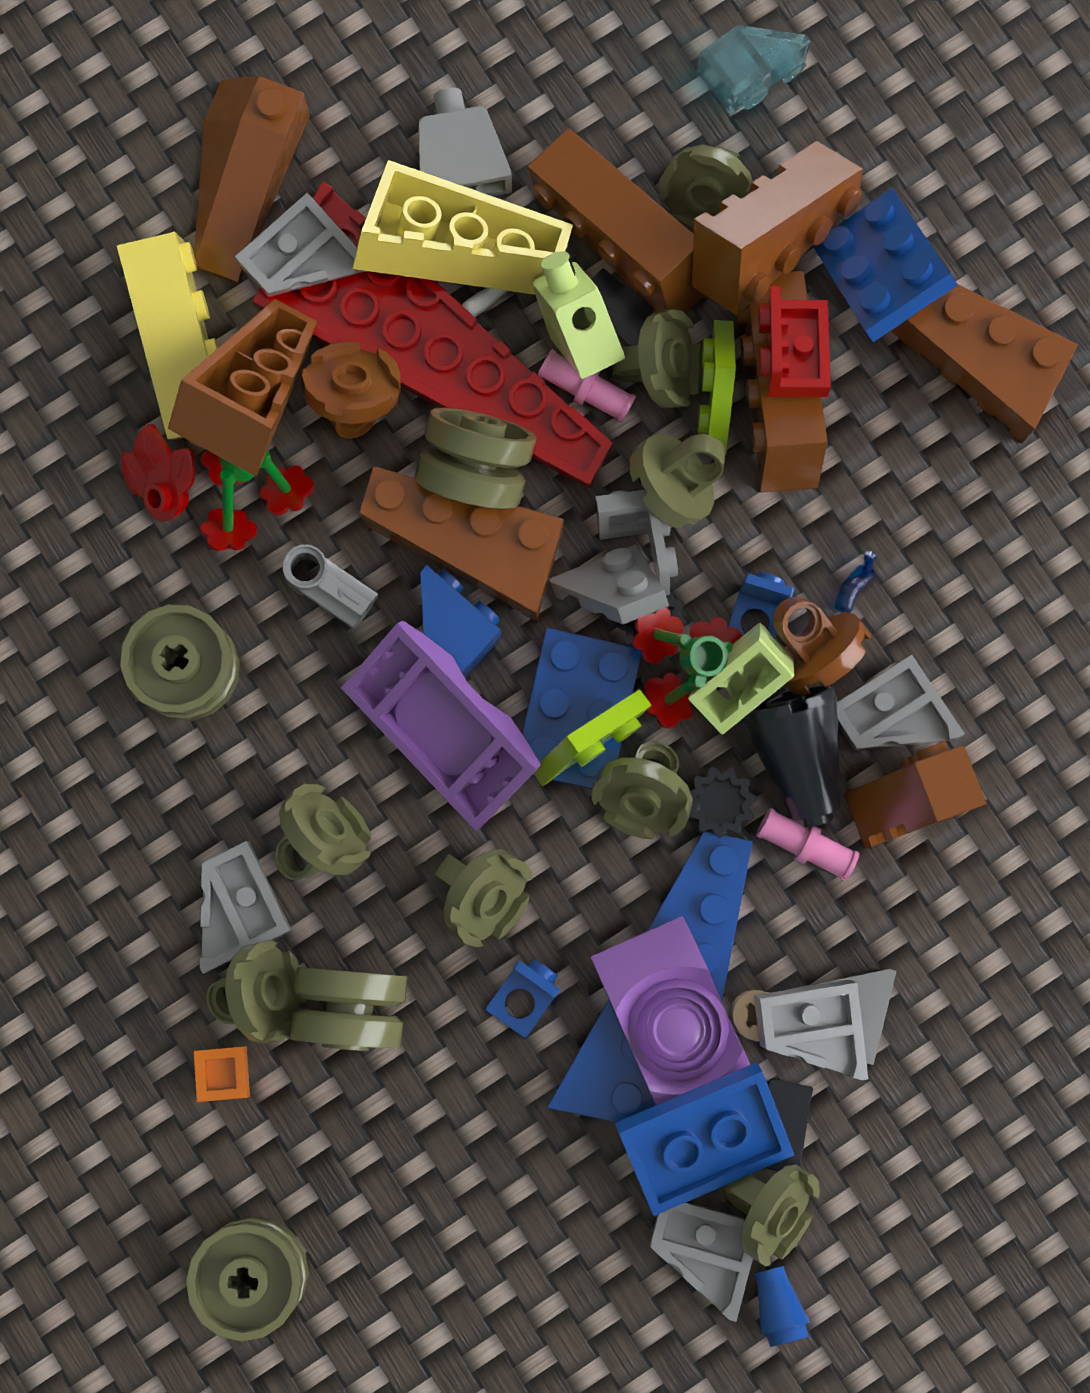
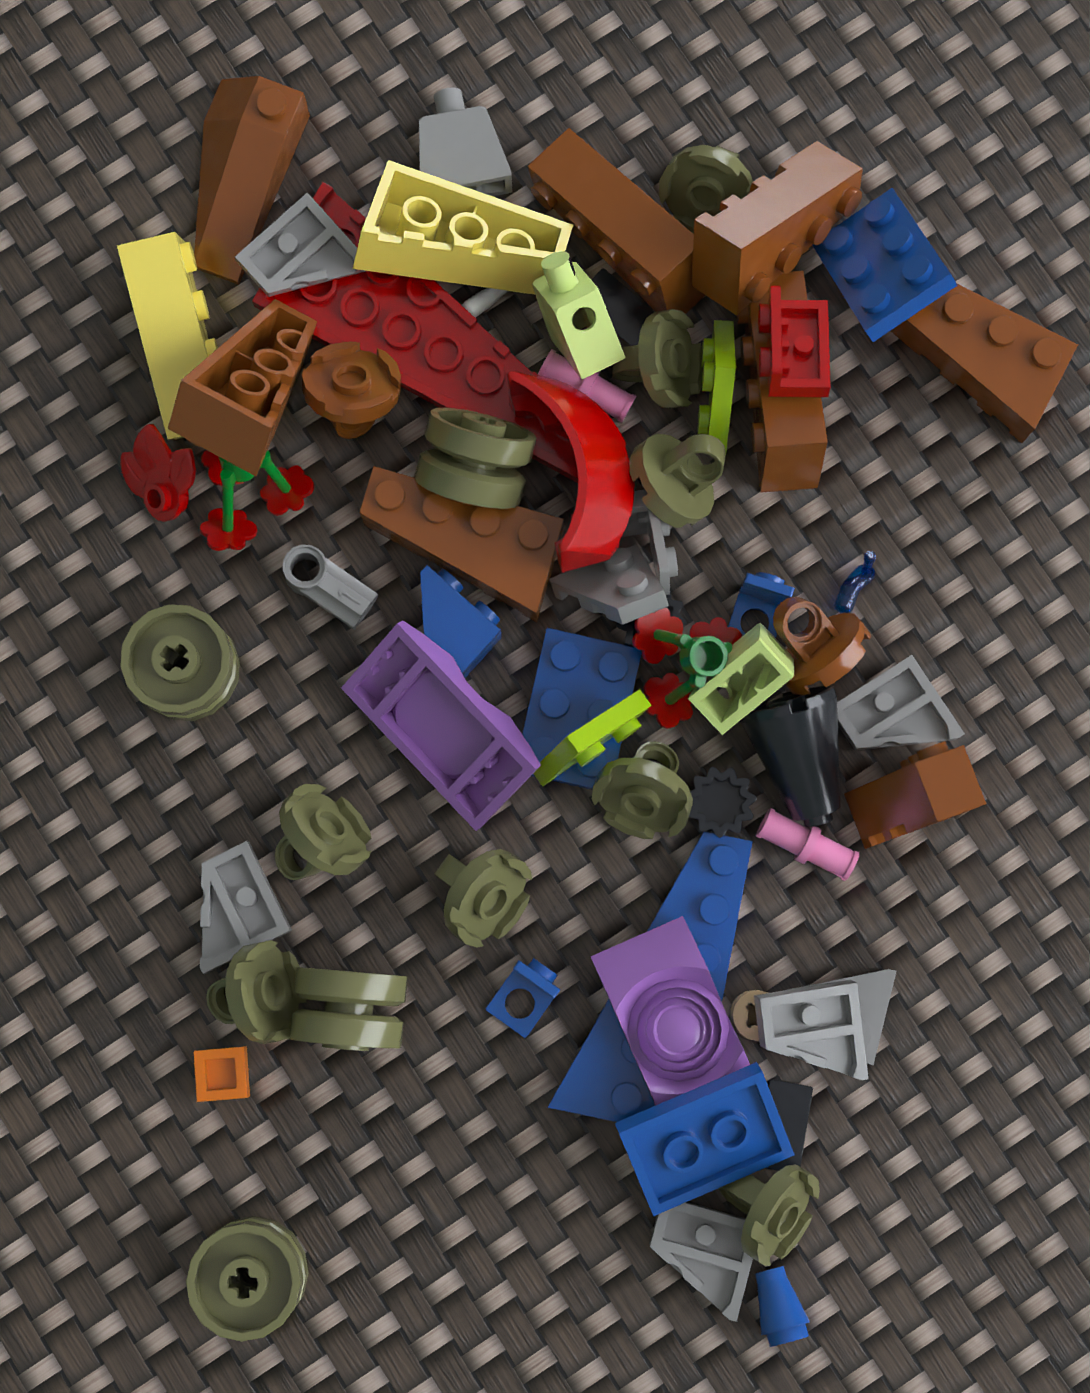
(602, 463): none -> red windscreen
(749, 62): clear light blue slope -> none

